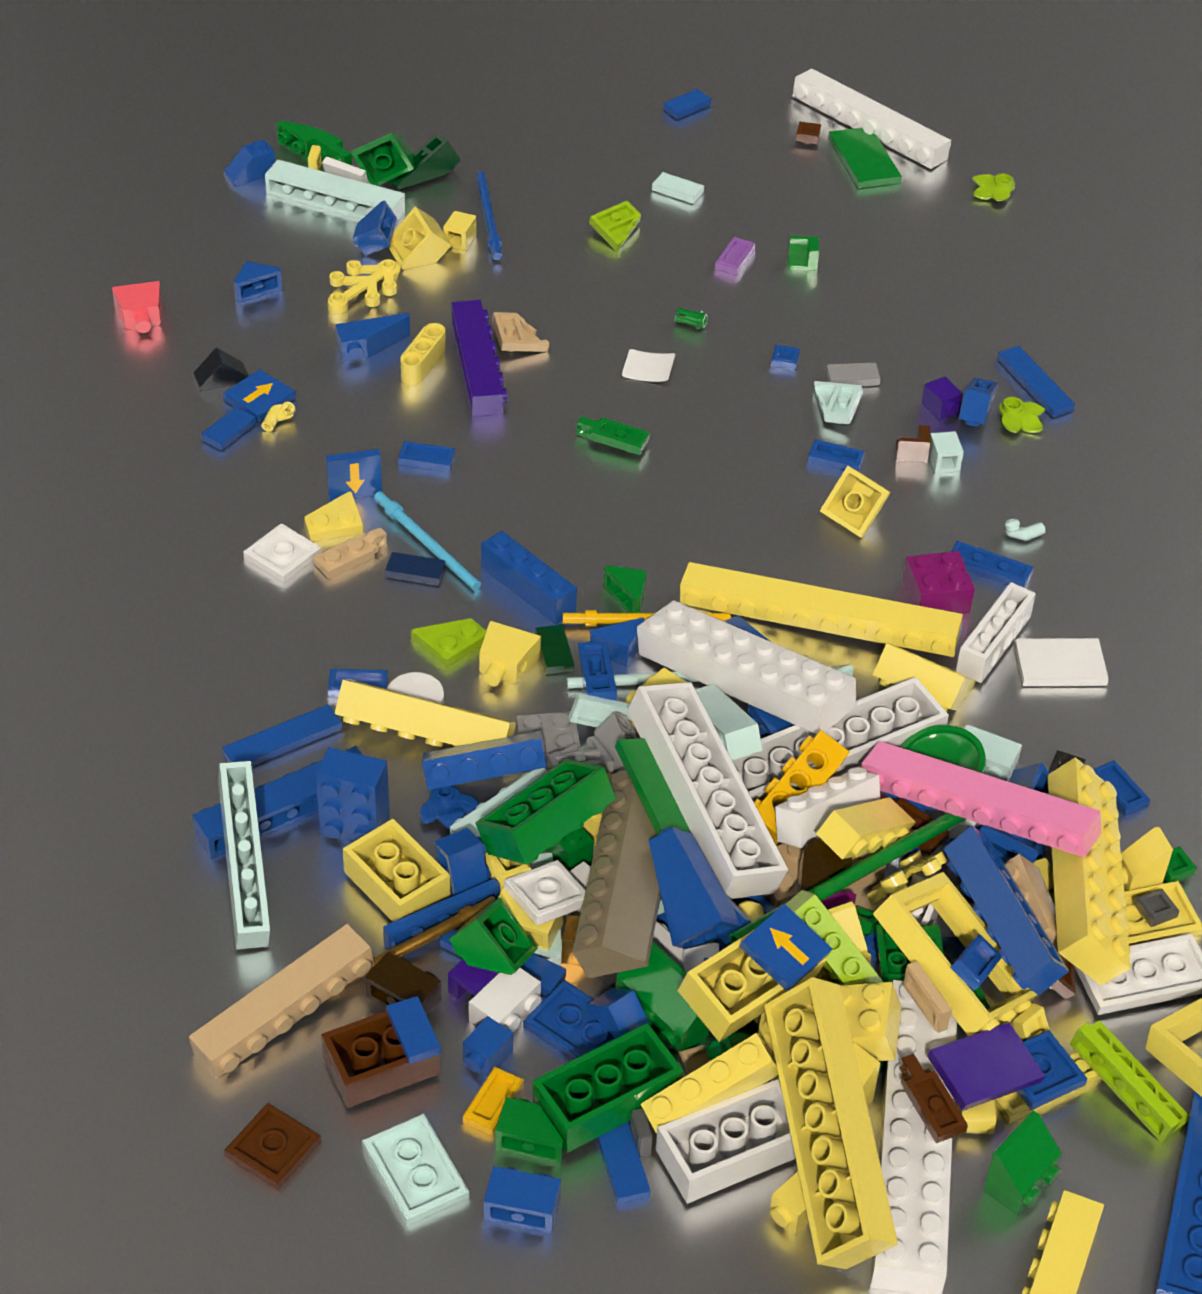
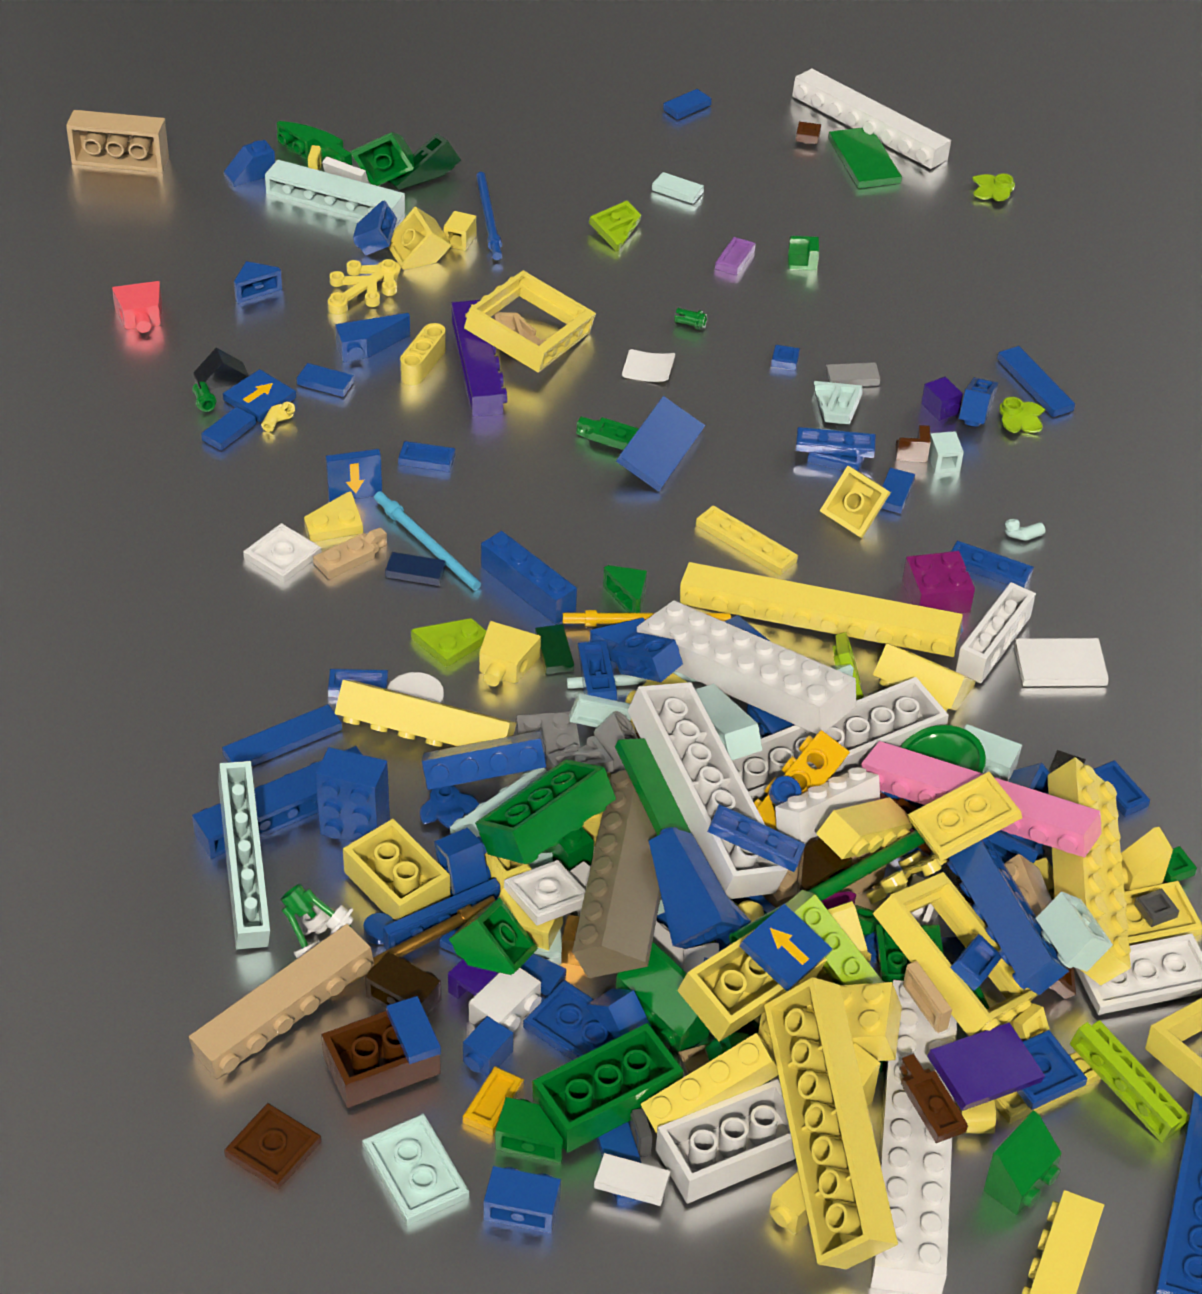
(117, 141): none -> tan brick
(204, 398): none -> green pin
(315, 918): none -> plant
(325, 380): none -> blue tile
(373, 927): none -> blue tile
(576, 316): none -> light yellow window
(632, 1179): none -> white tile
(647, 656): none -> blue brick
(660, 443): none -> blue tile
(746, 540): none -> light yellow tile
(756, 838): none -> blue tile
(783, 788): none -> blue tile
(835, 442): none -> blue tile
(844, 656): none -> lime wing
(899, 485): none -> blue tile
(965, 816): none -> light yellow tile
(1073, 932): none -> light aqua brick

